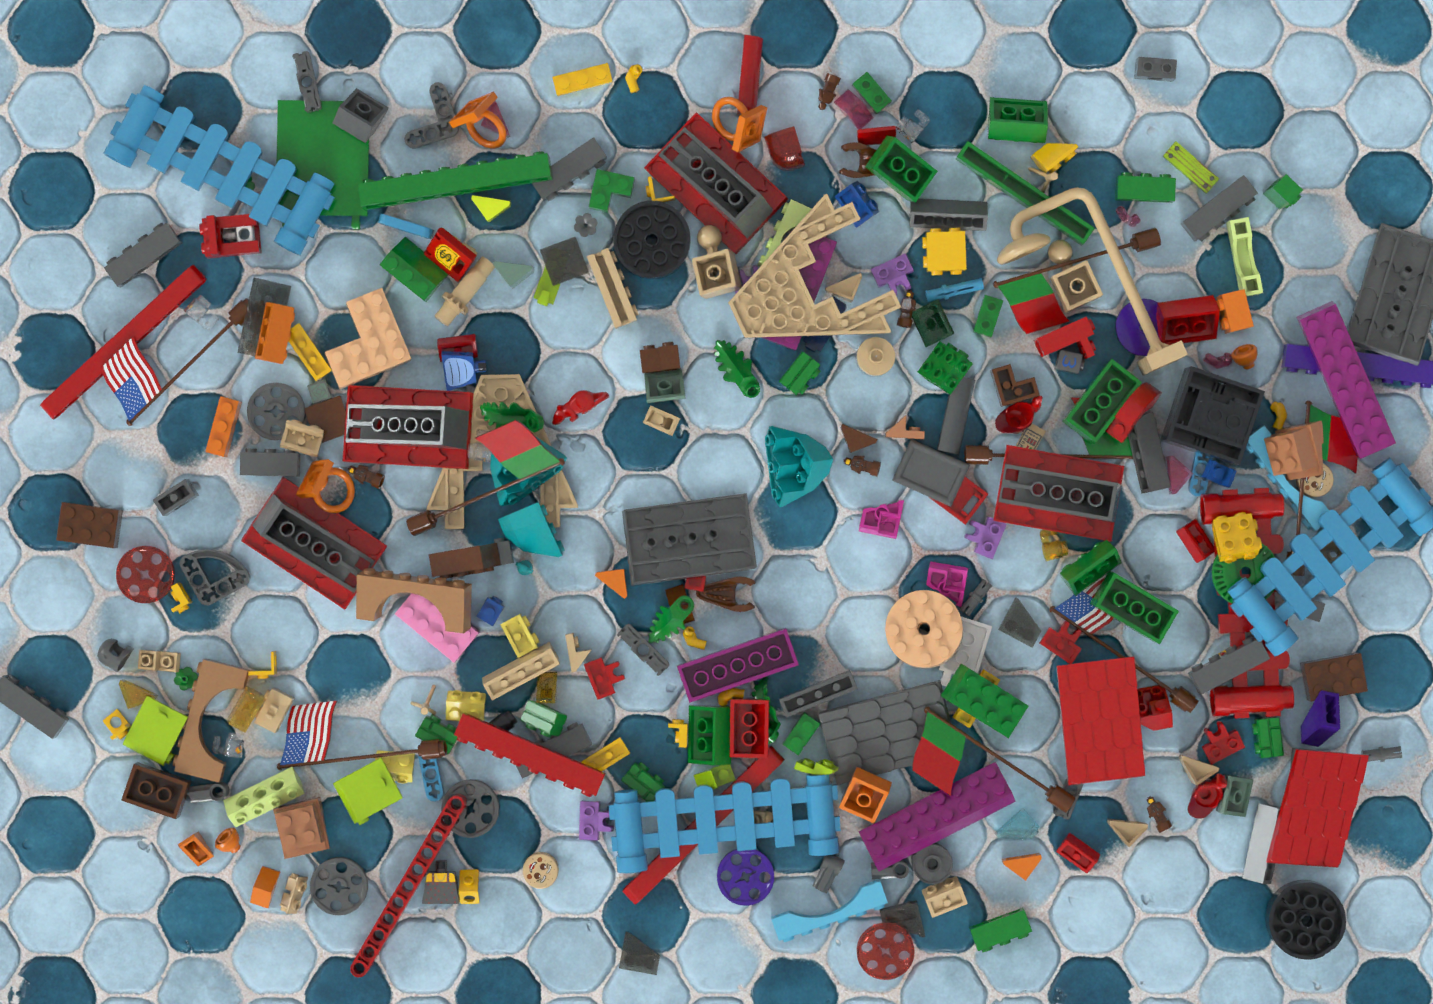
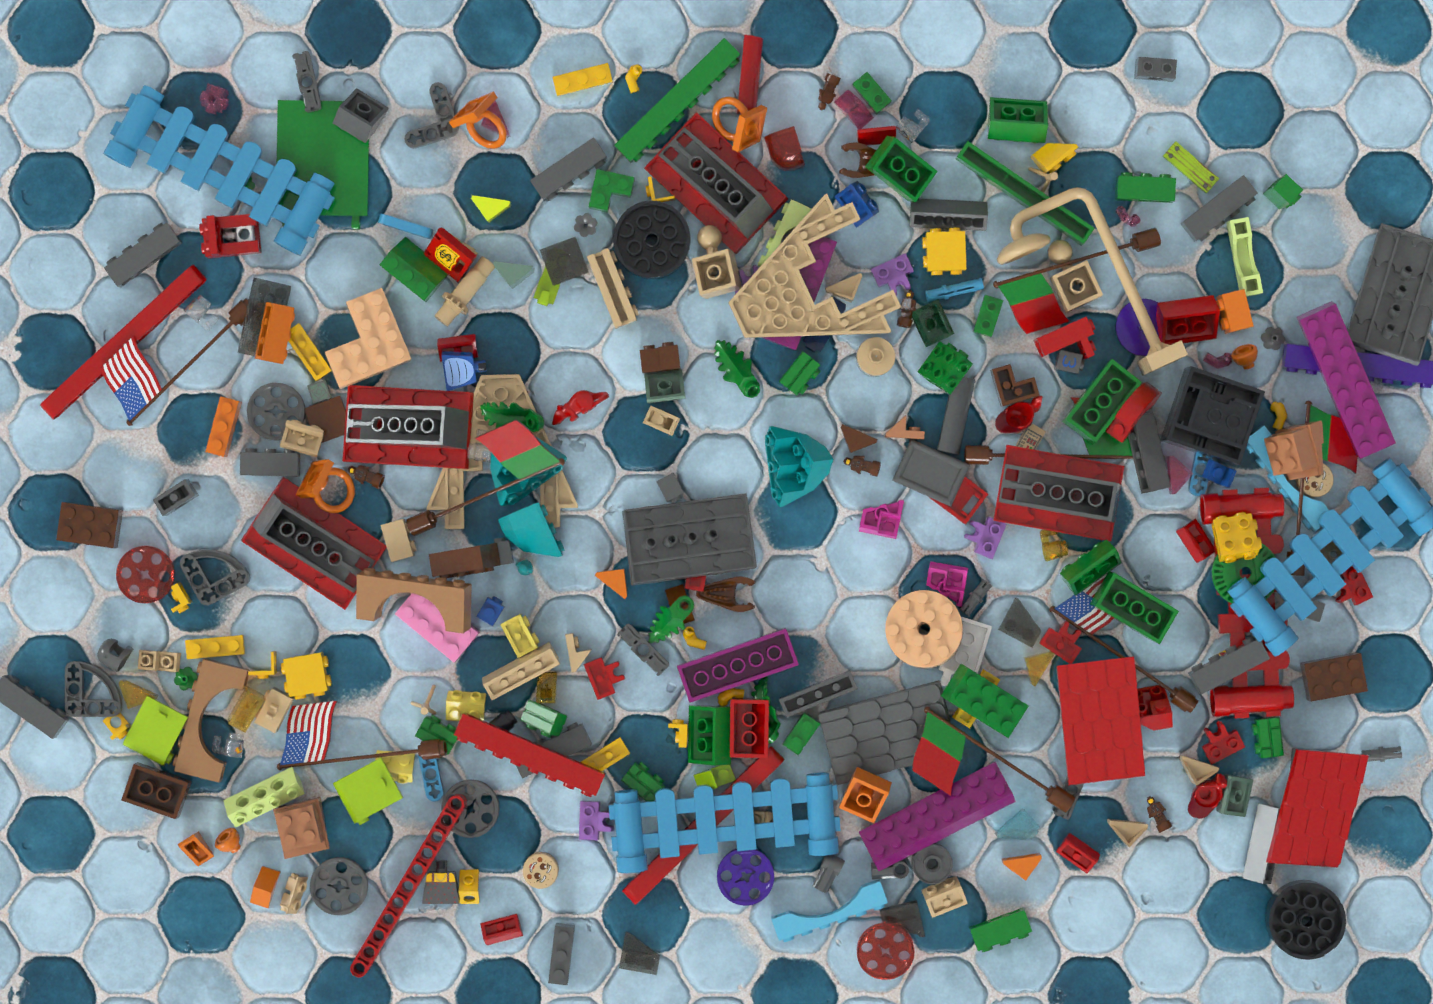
(78, 698): none -> dark grey beam
(207, 792): dark grey piece -> none
(211, 93): none -> clear pink brick
(215, 647): none -> yellow plate
(306, 675): none -> yellow brick
(398, 540): none -> tan brick
(455, 181): green brick -> none
(501, 929): none -> red slope
(561, 954): none -> dark grey brick
(670, 488): none -> dark grey brick
(677, 100): none -> green brick
(821, 767): lime slope -> none
(1036, 665): none -> clear yellow slope
(1268, 340): none -> dark grey plant
(1321, 720): dark purple slope -> none
(1355, 587): none -> red plate

